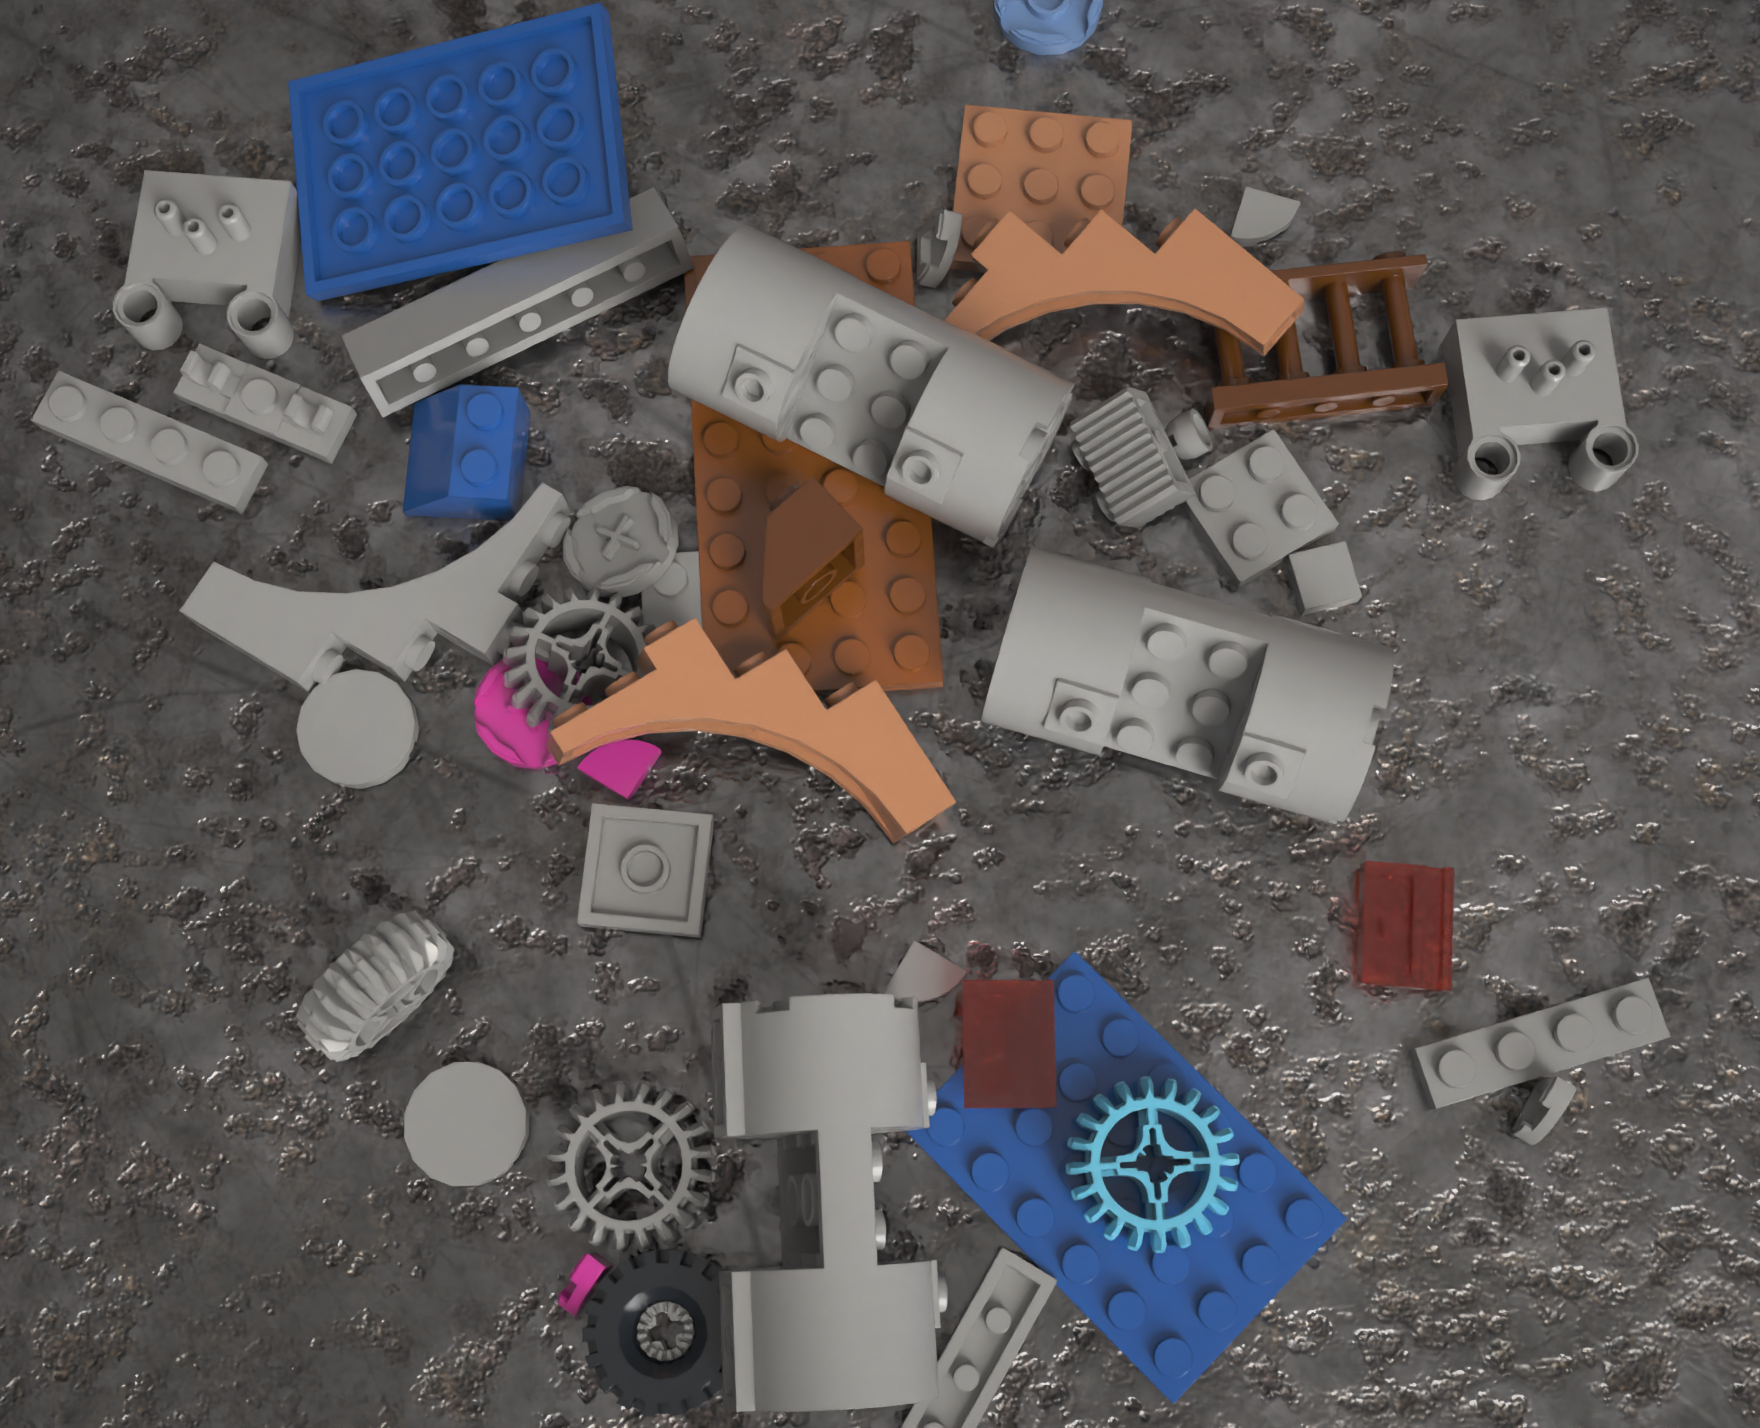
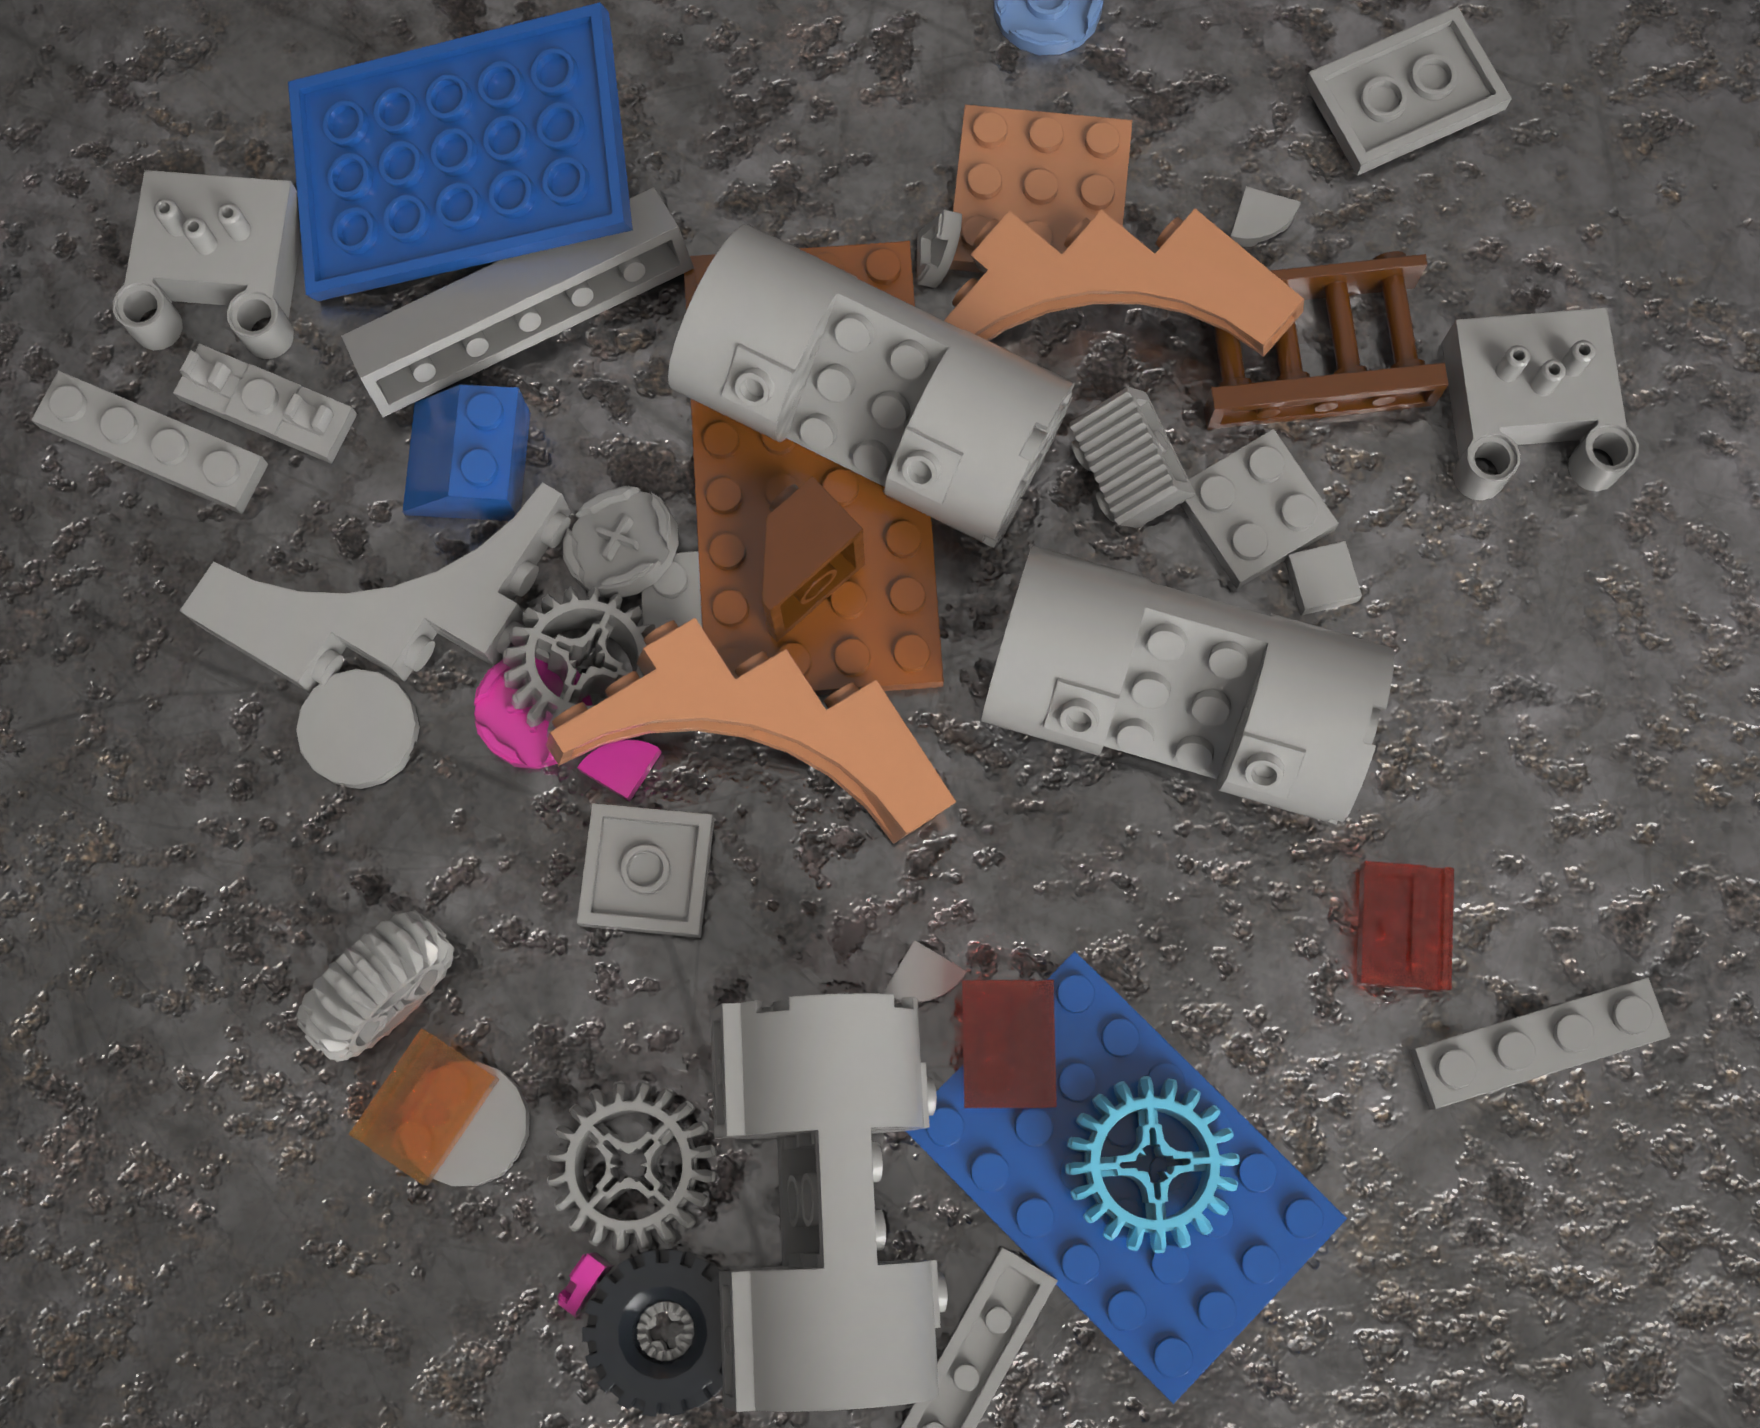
(424, 1107): none -> clear orange plate
(1190, 435): light grey hinge -> none
(1407, 90): none -> light grey plate
(1543, 1109): light grey tile -> none

